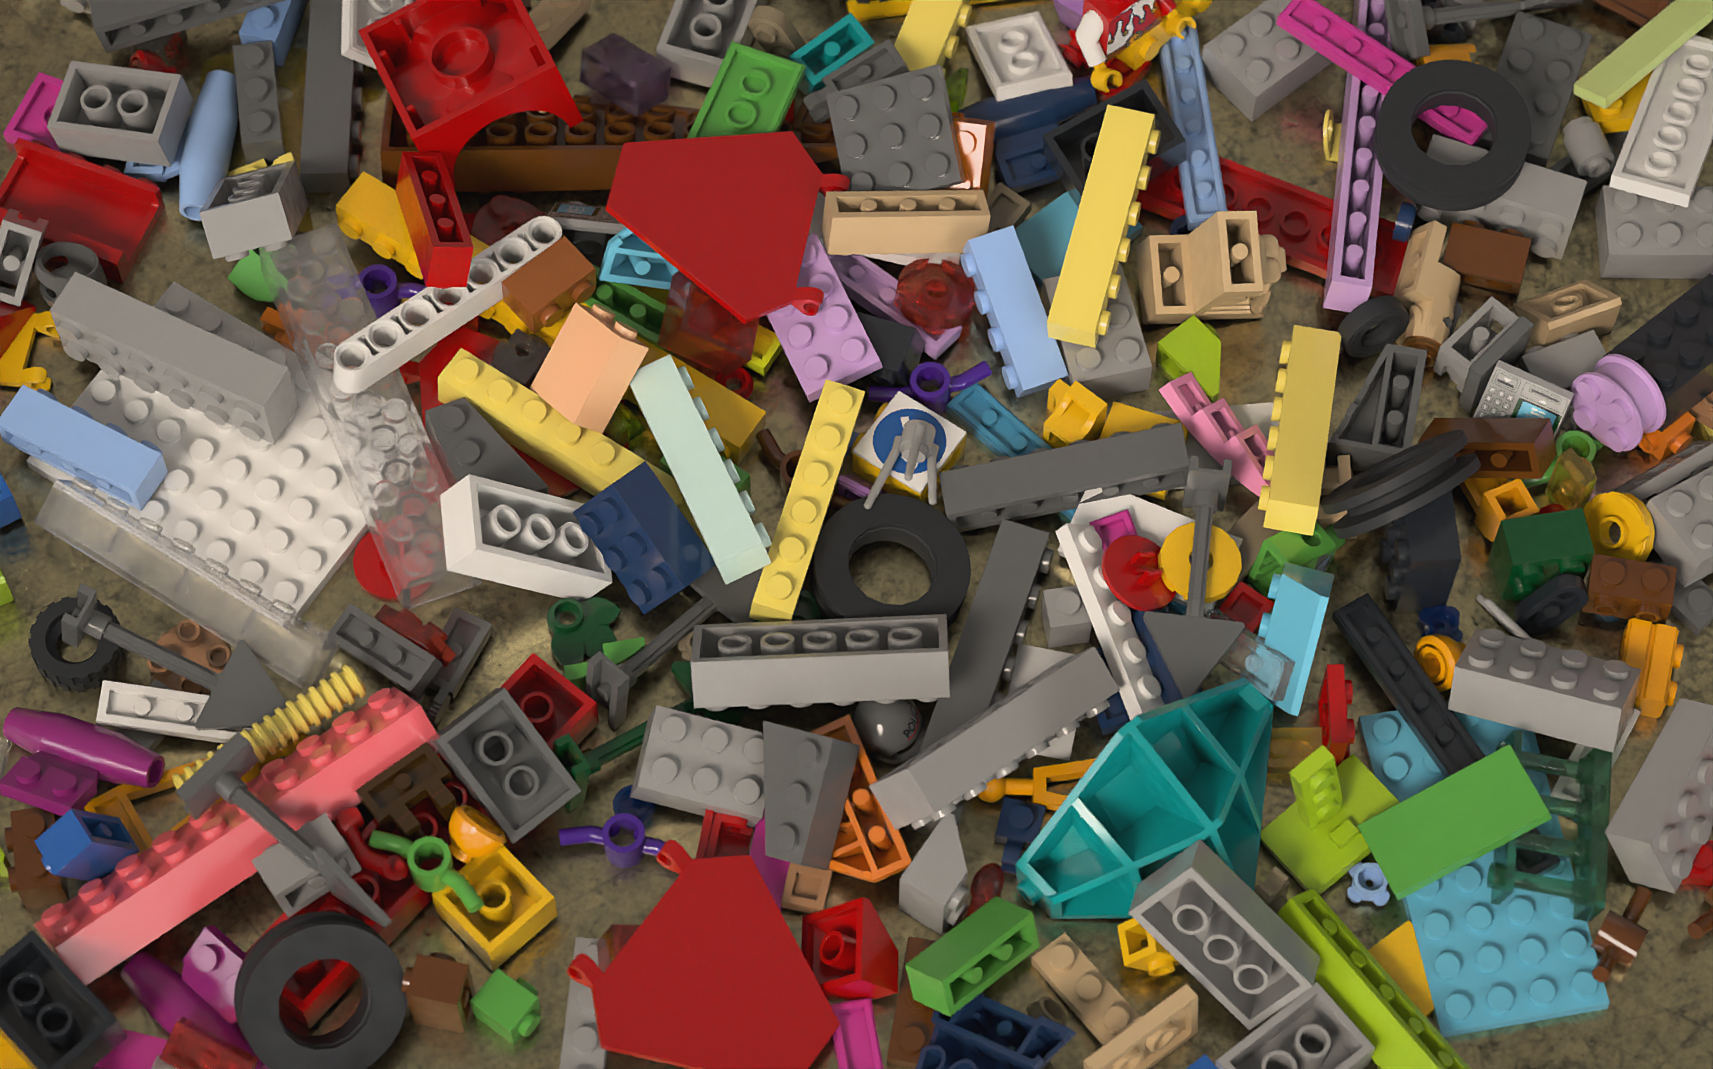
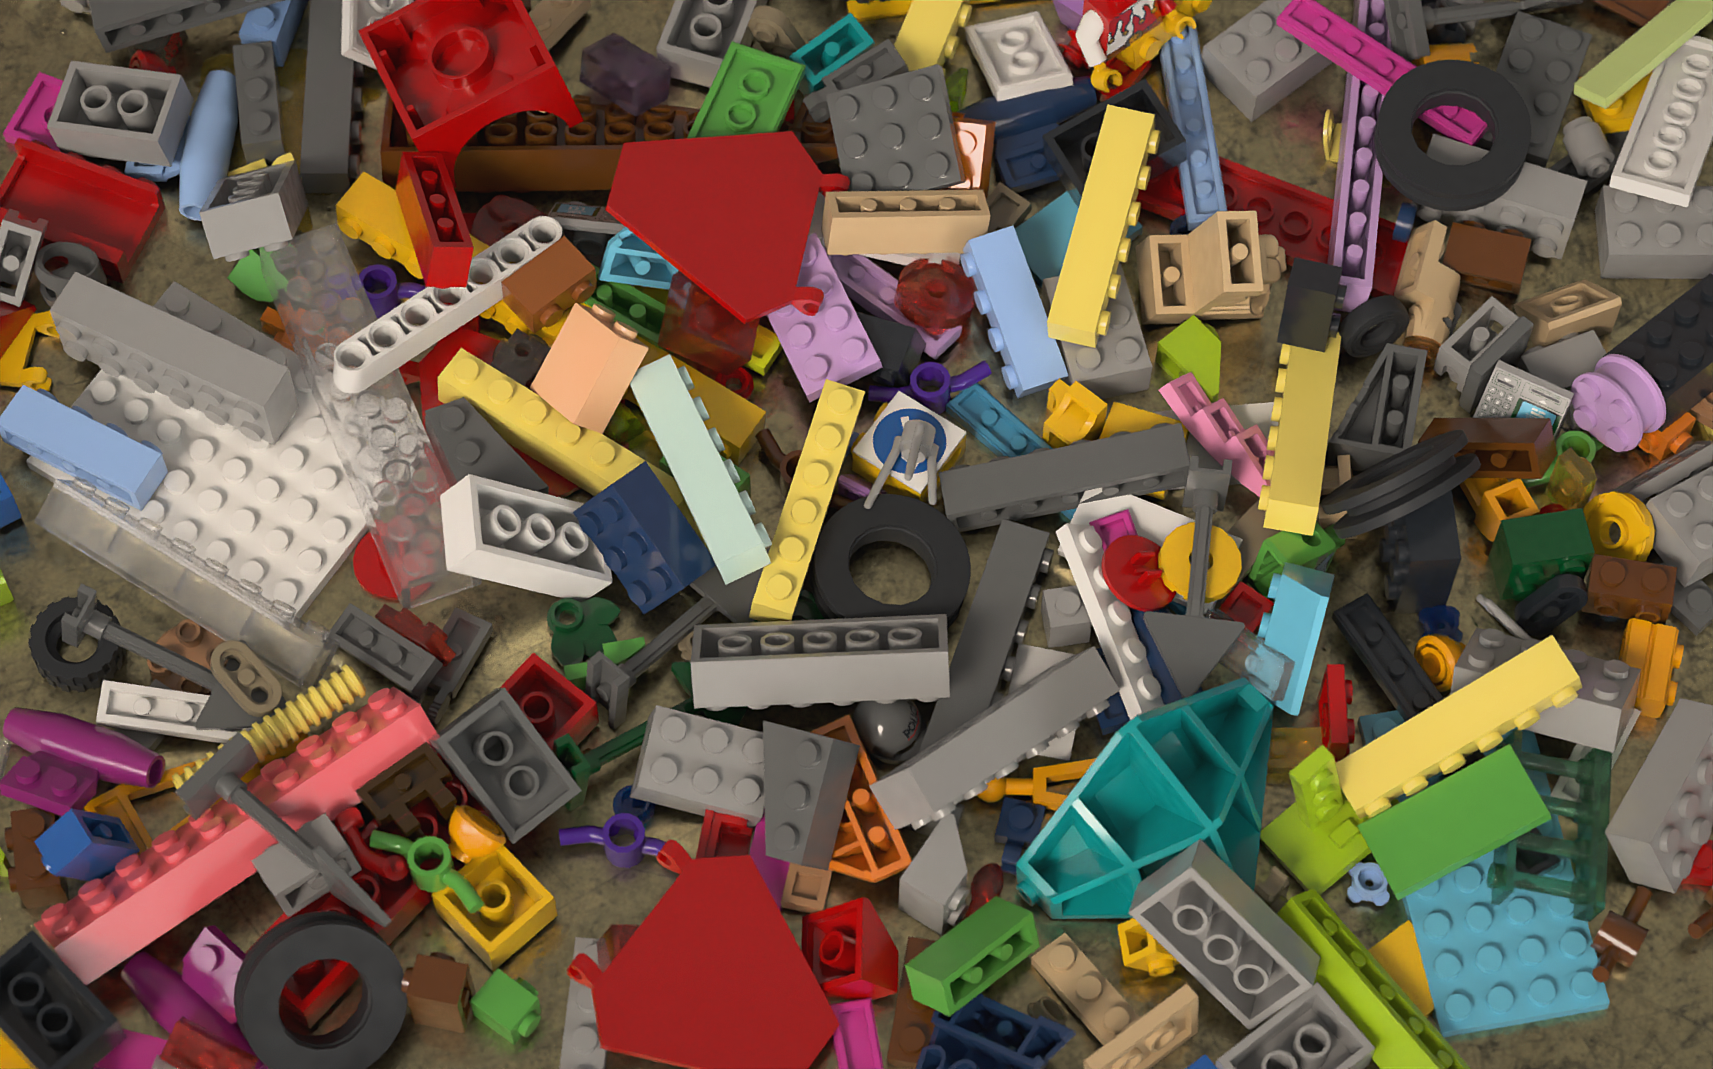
(249, 677): none -> dark tan plate
(1310, 305): none -> black brick
(1457, 727): none -> light yellow brick

